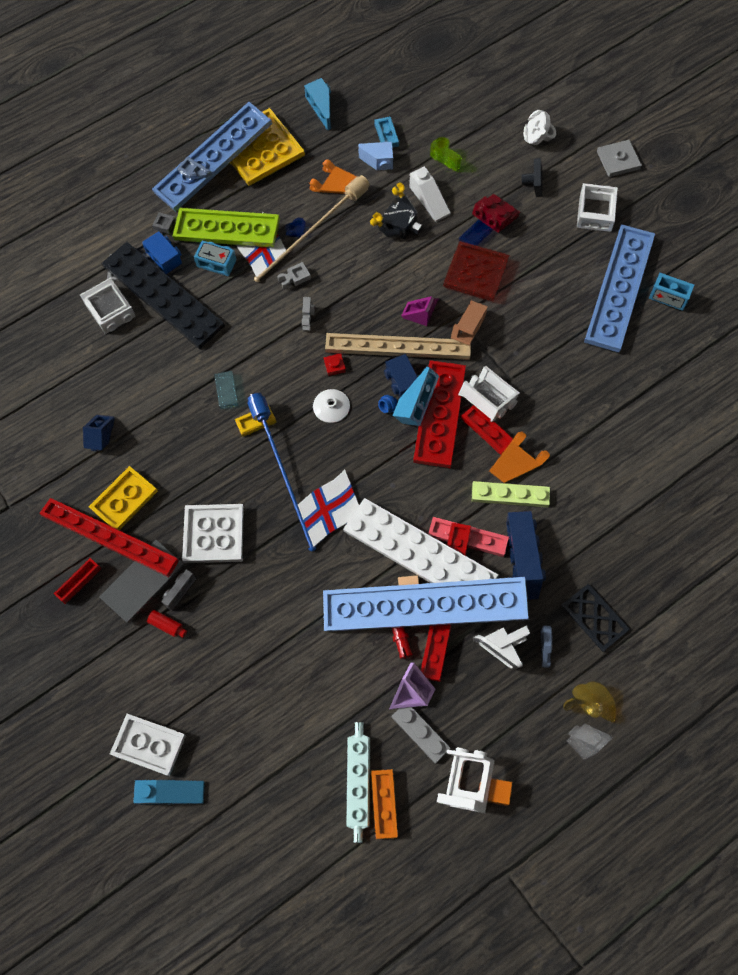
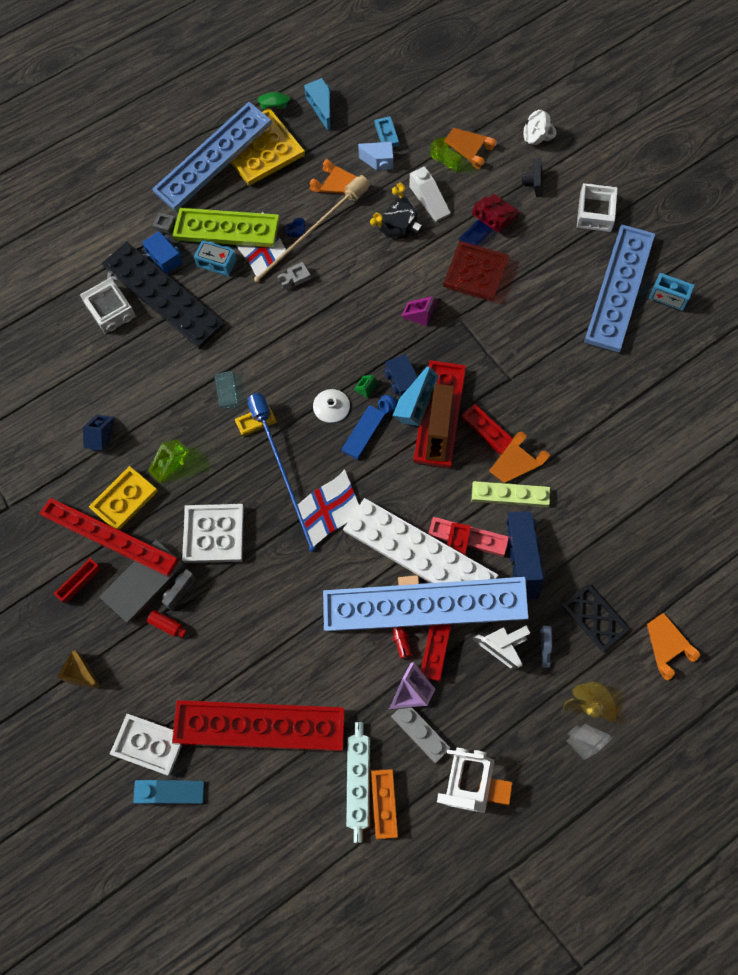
(78, 672): none -> pearl gold slope
(168, 459): none -> clear neon green slope
(192, 169): sand blue tile -> none
(258, 725): none -> red plate
(273, 99): none -> green dish
(308, 310): light grey plate -> none
(334, 364): red plate -> none
(363, 432): none -> blue tile
(366, 385): none -> green slope
(396, 346): tan plate -> none
(439, 422): none -> reddish brown slope
(469, 144): none -> orange flag
(469, 323): nougat window -> none
(490, 394): white window -> none
(618, 158): light grey plate -> none
(667, 644): none -> orange flag

